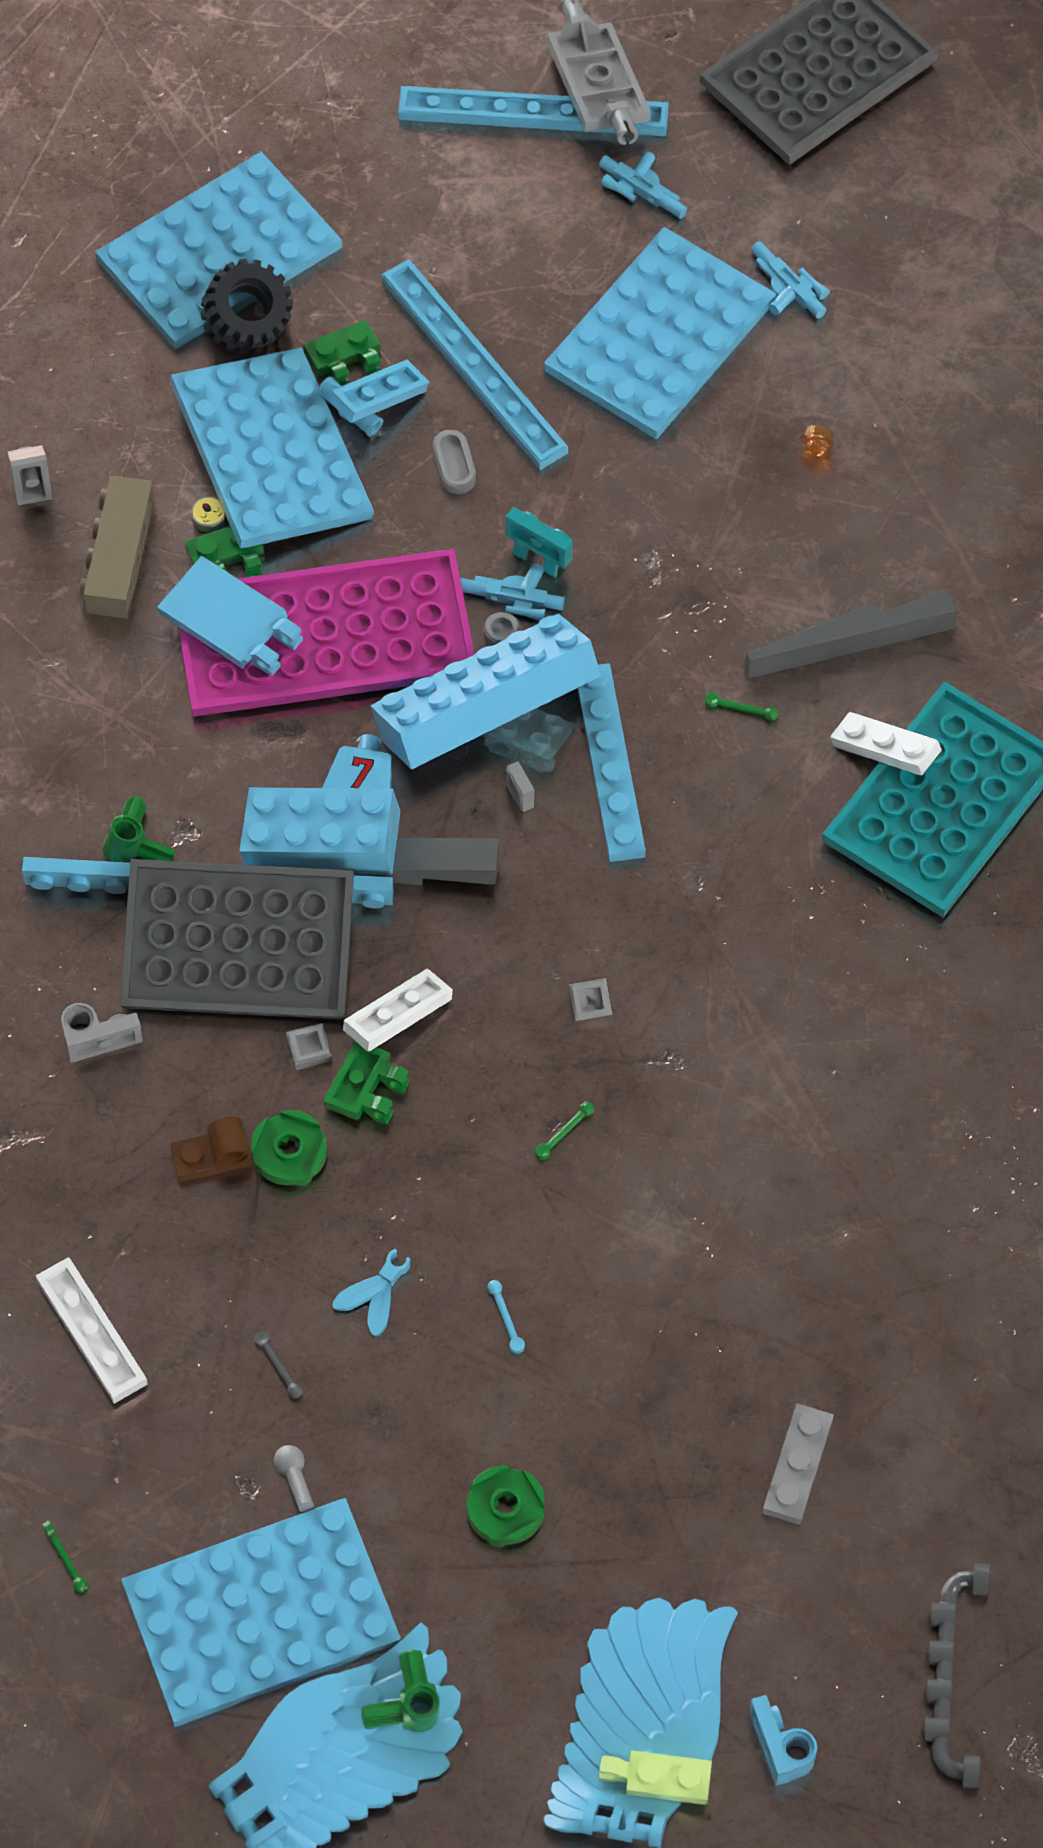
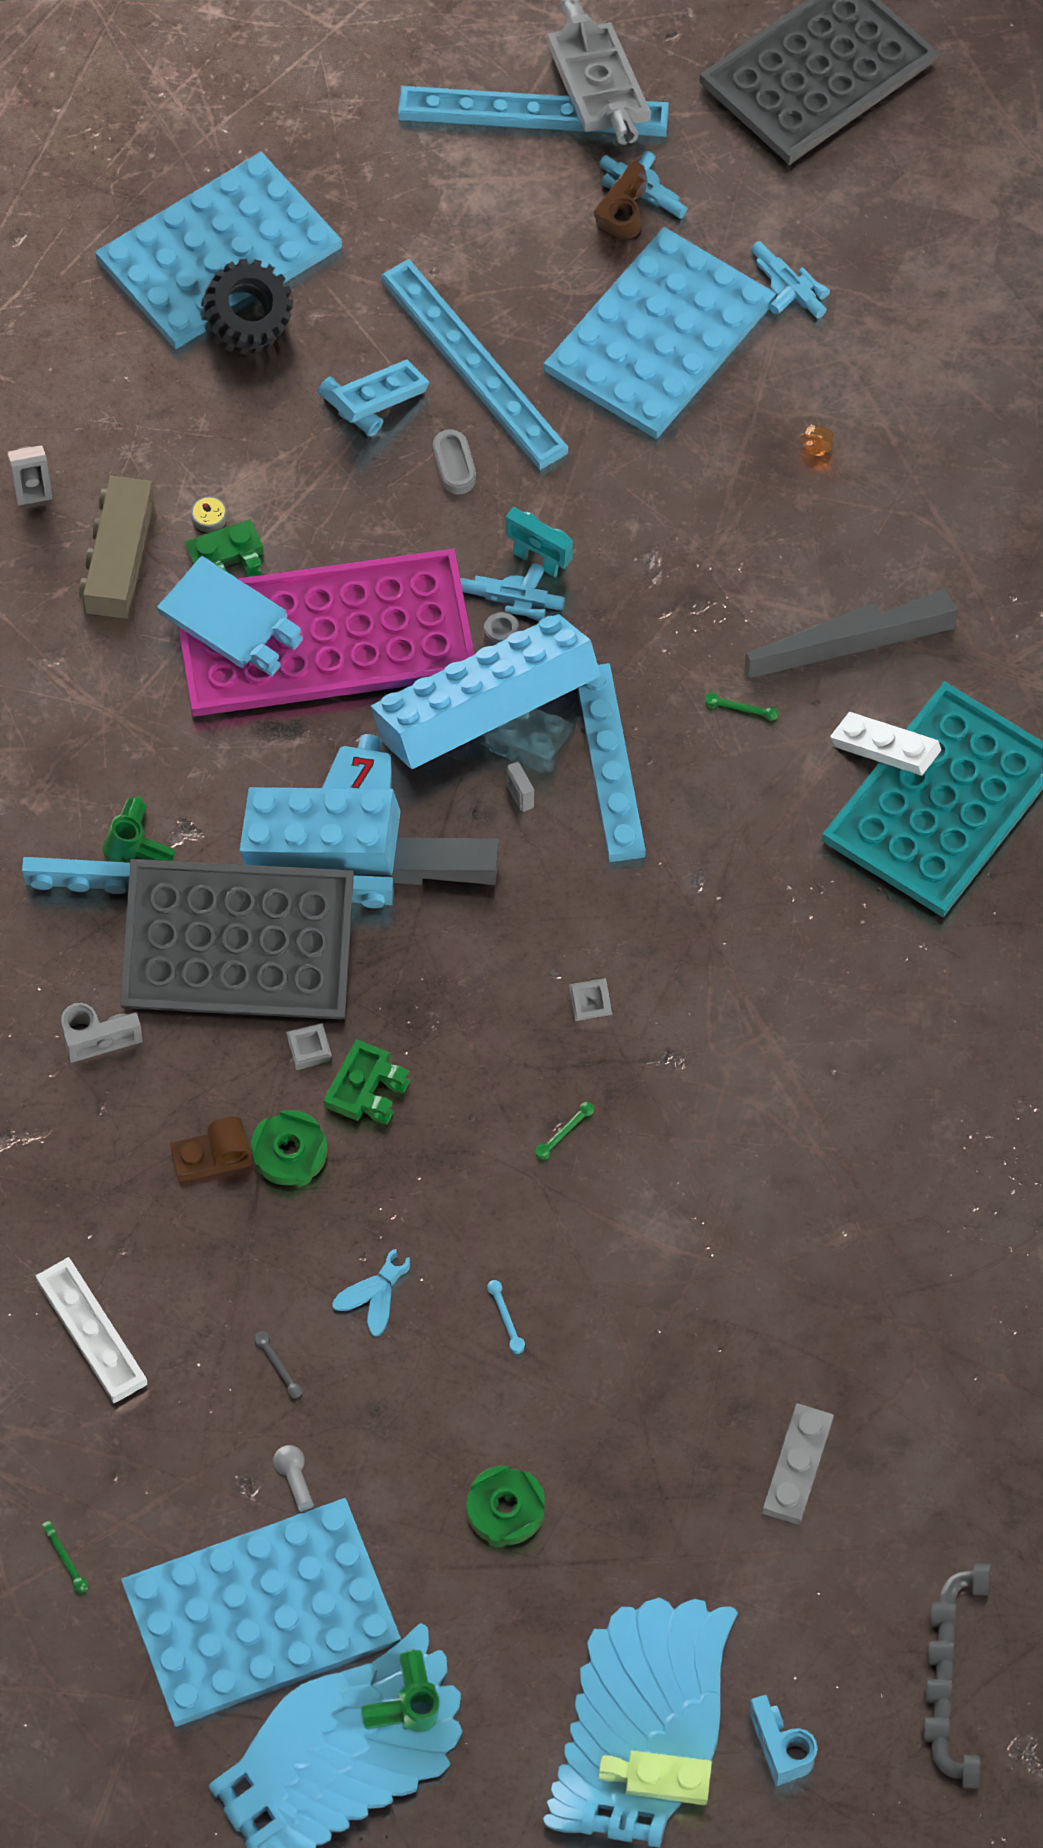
(271, 447): medium azure plate -> none
(344, 347): green plate -> none
(397, 1010): white plate -> none
(620, 202): none -> reddish brown plate

